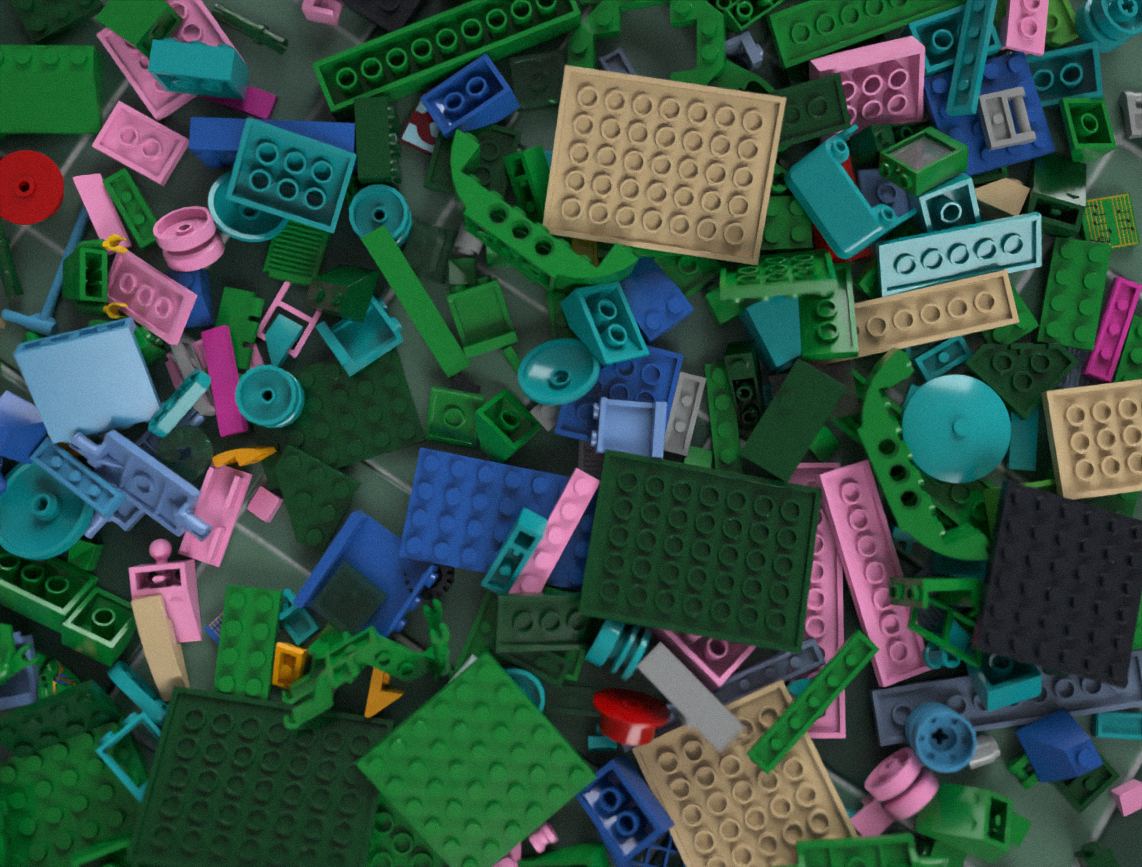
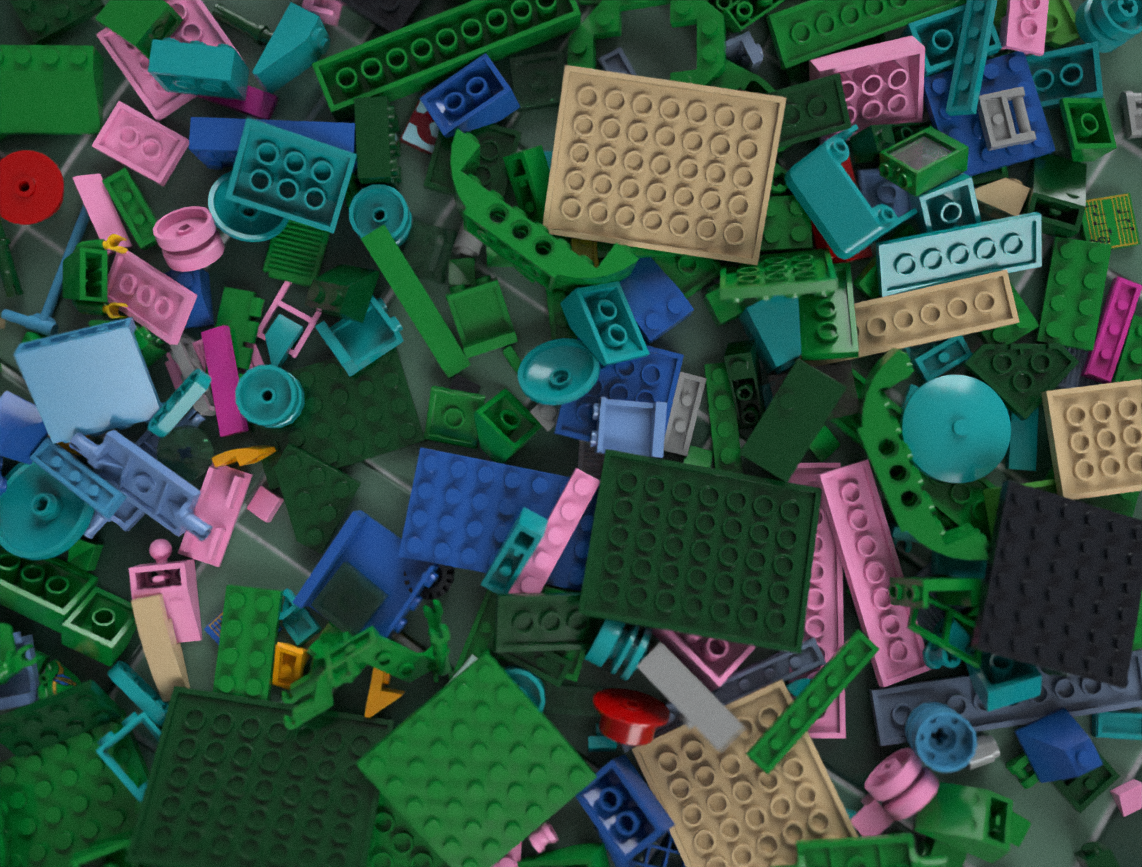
(292, 48): none -> teal slope

